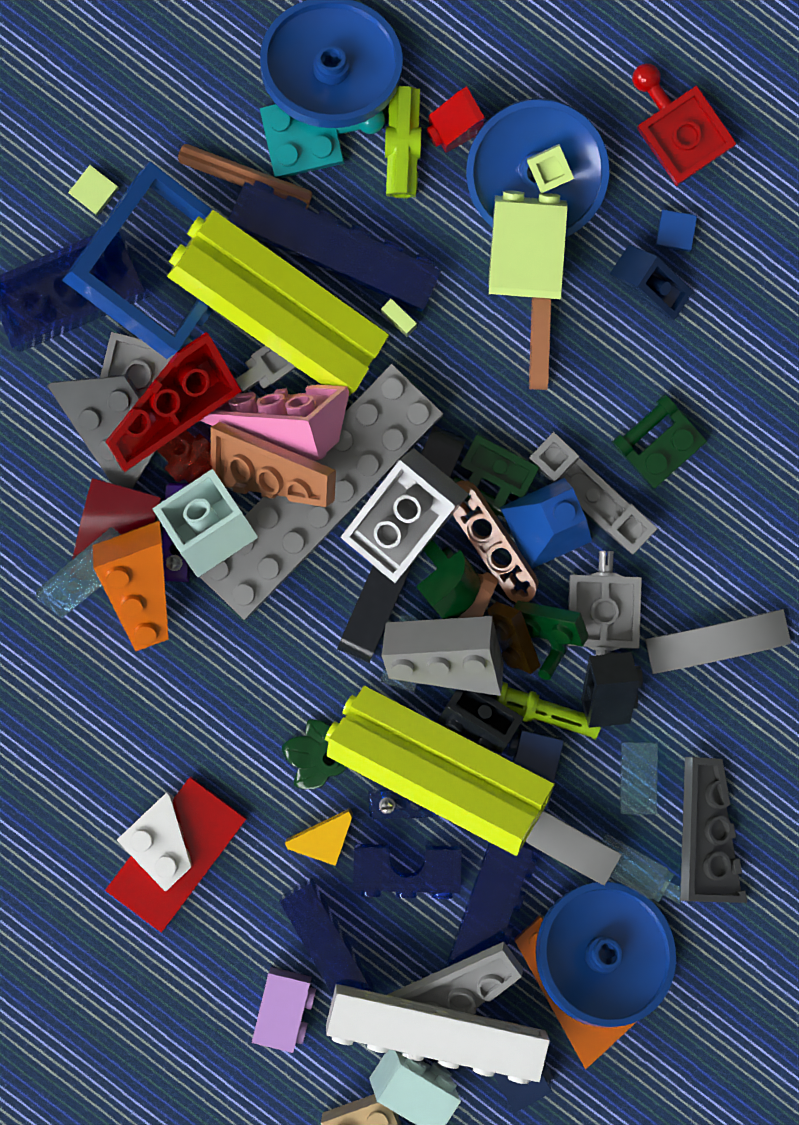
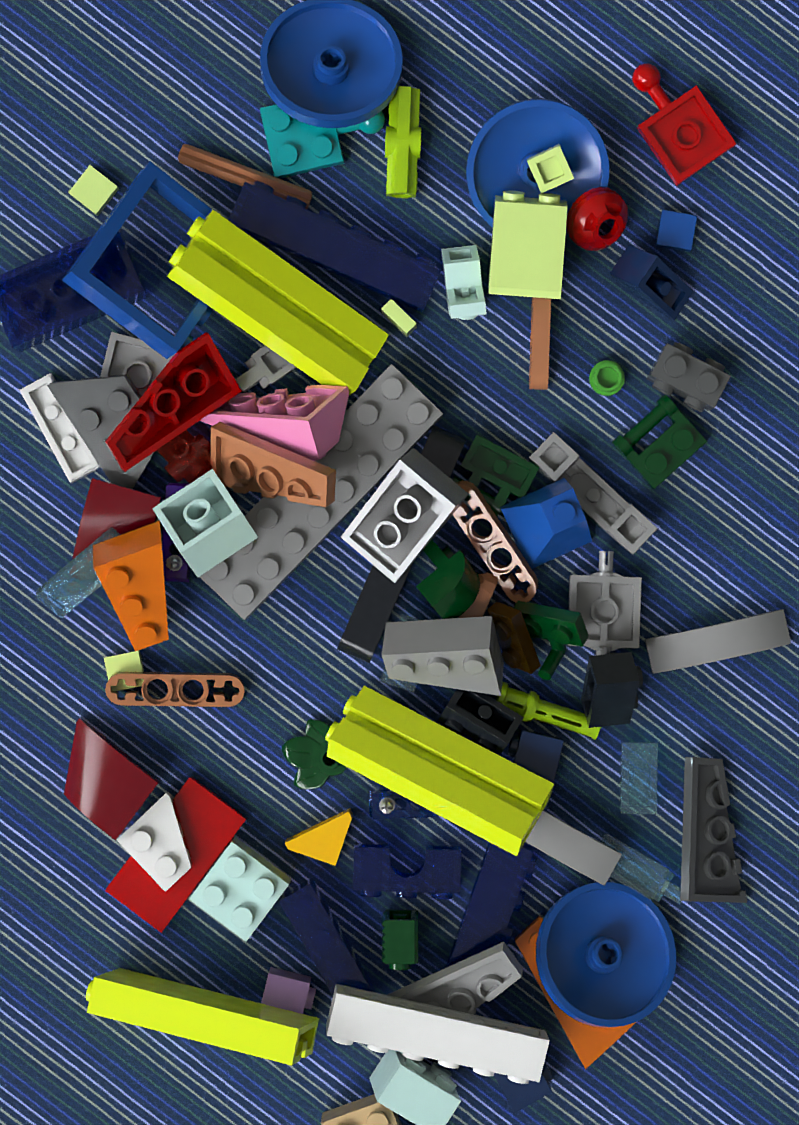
(58, 430): none -> white tile
(105, 781): none -> dark red slope
(124, 663): none -> yellowish green tile
(175, 693): none -> nougat beam
(202, 1015): none -> neon yellow brick
(240, 889): none -> light aqua brick
(400, 938): none -> dark green brick
(455, 121): red slope -> none
(463, 282): none -> light aqua brick
(590, 212): none -> red piece
(606, 378): none -> bright green plate
(688, 377): none -> dark grey brick

